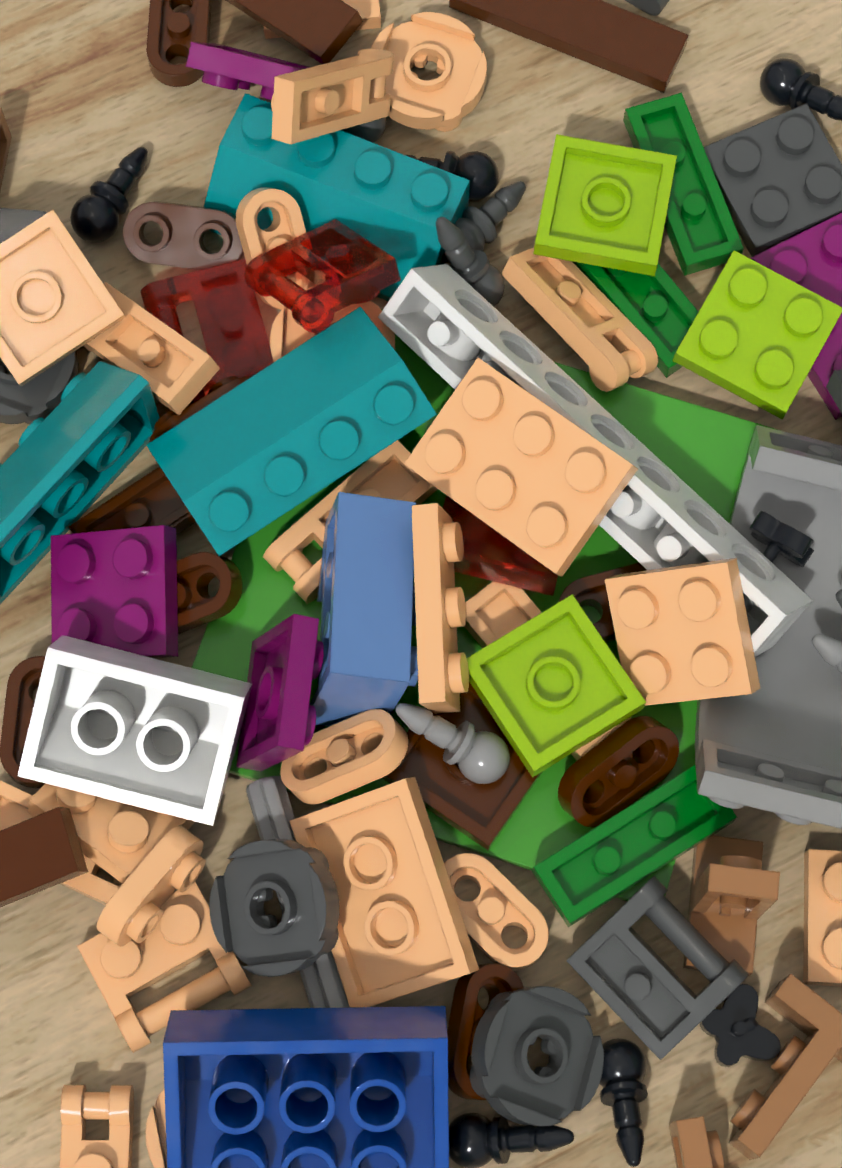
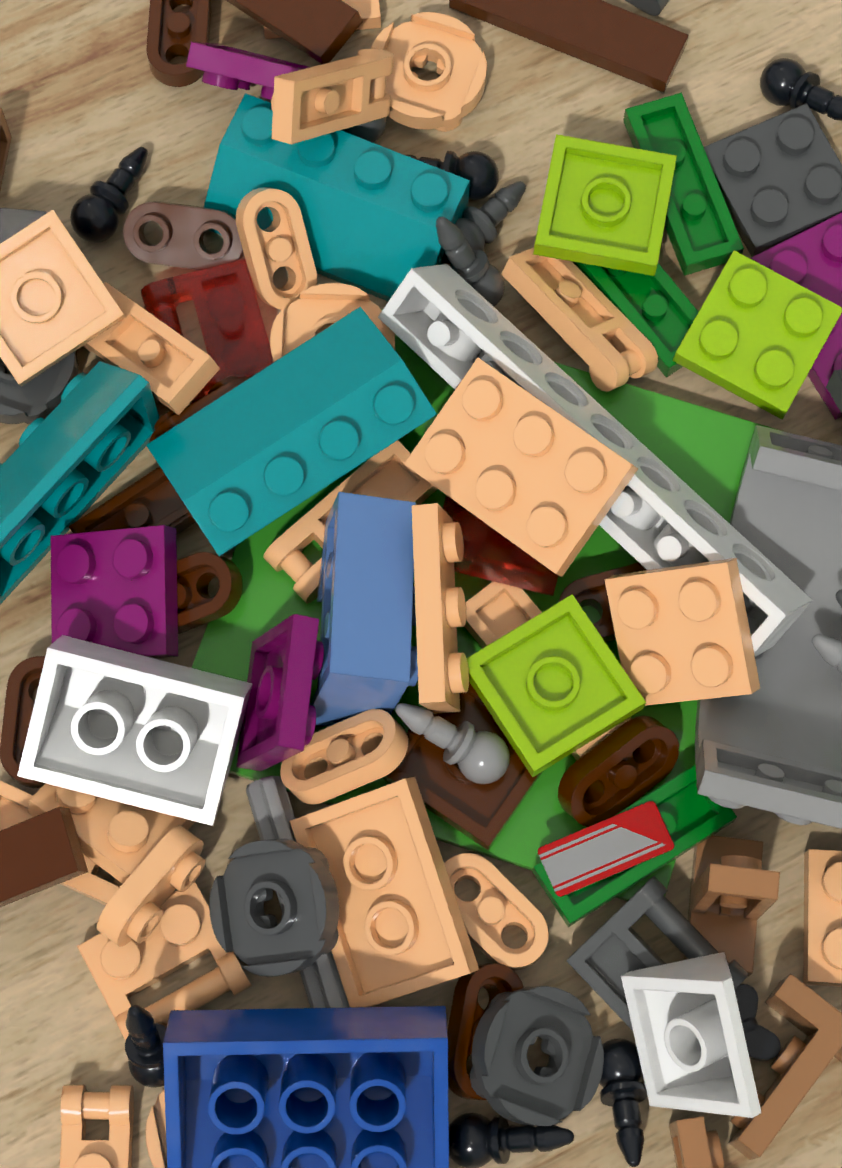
(145, 1047): none -> black bar
(333, 258): clear red plate -> none
(605, 848): none -> sticker
(691, 1037): none -> white slope
(781, 539): black piece -> none

